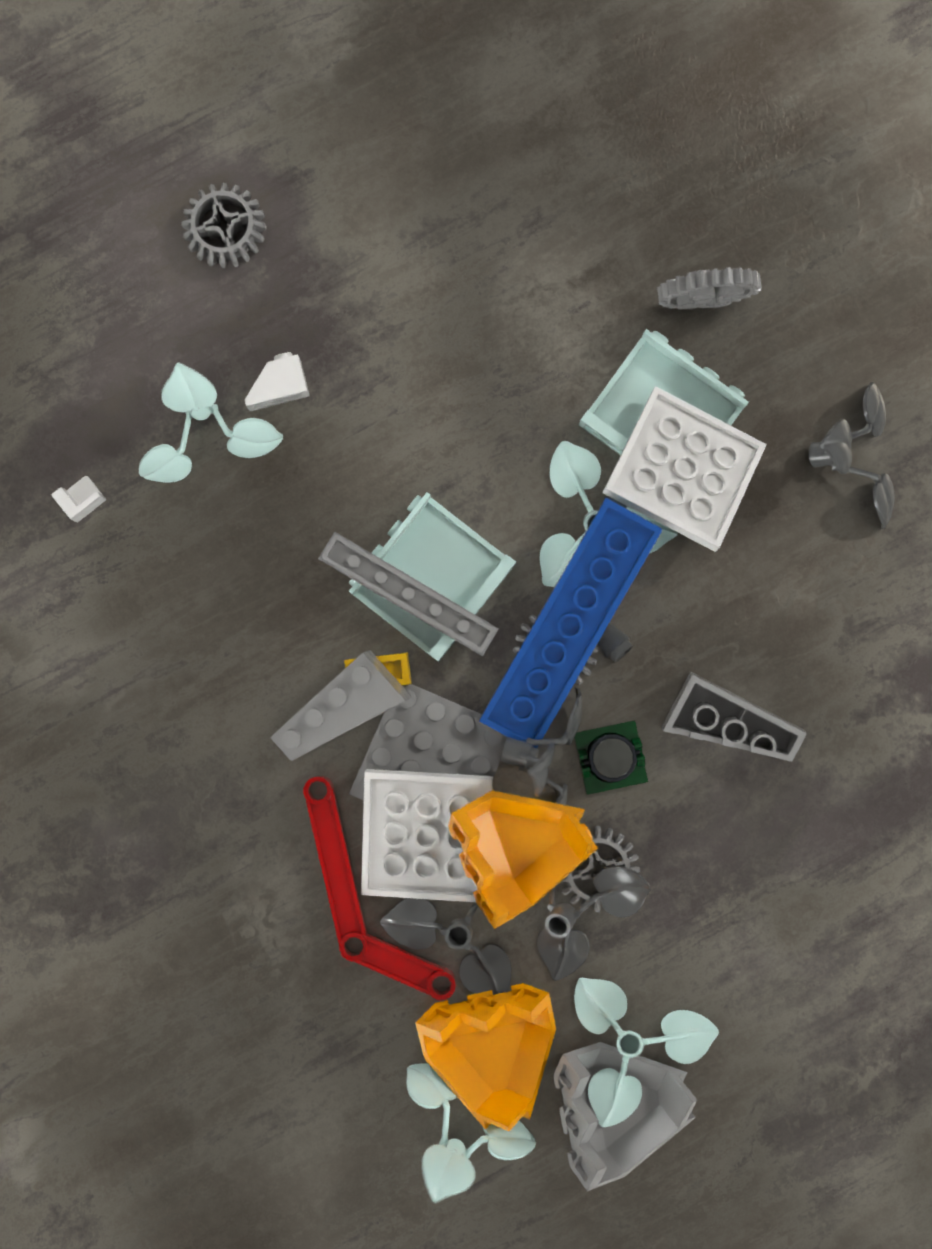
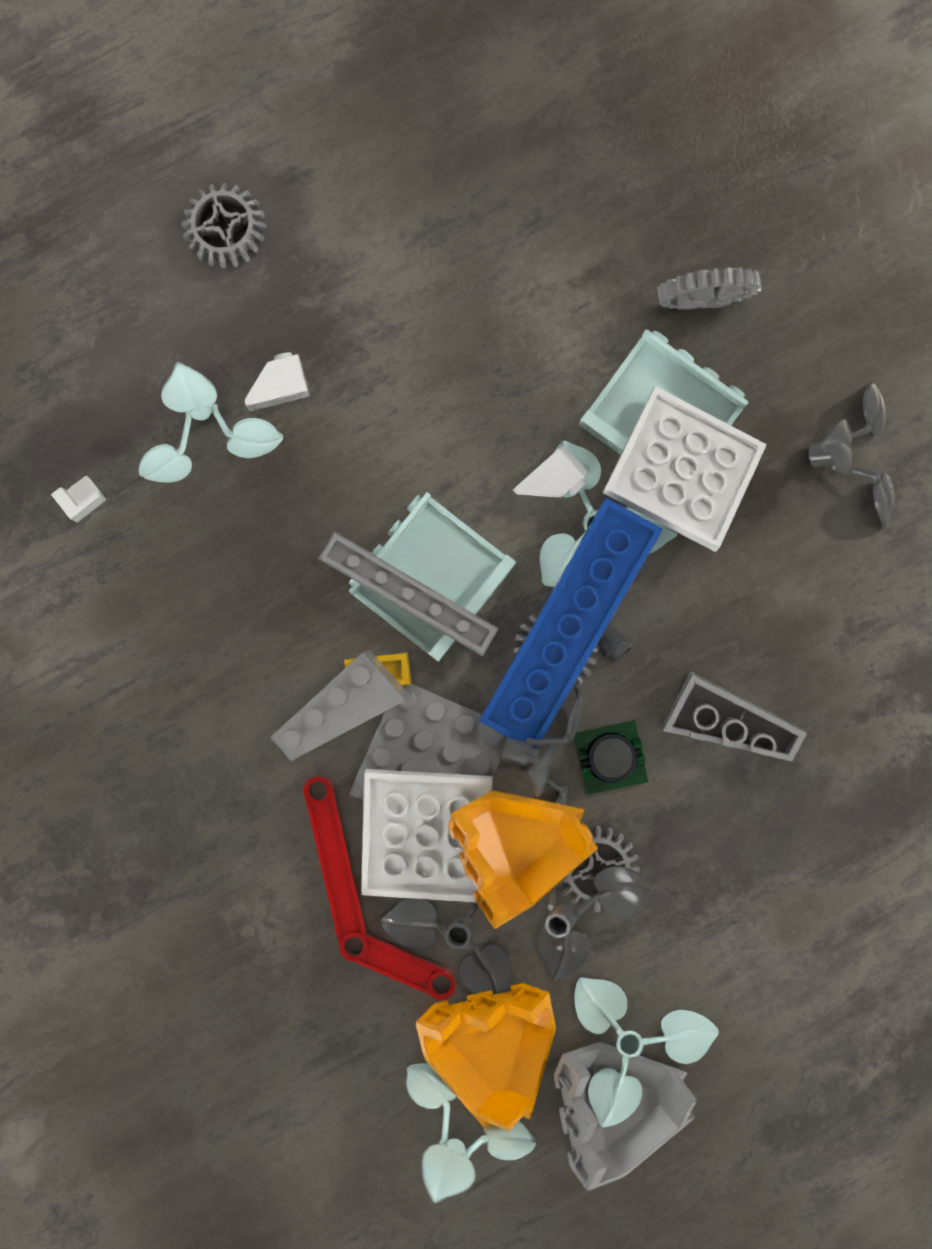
(554, 476): none -> white slope

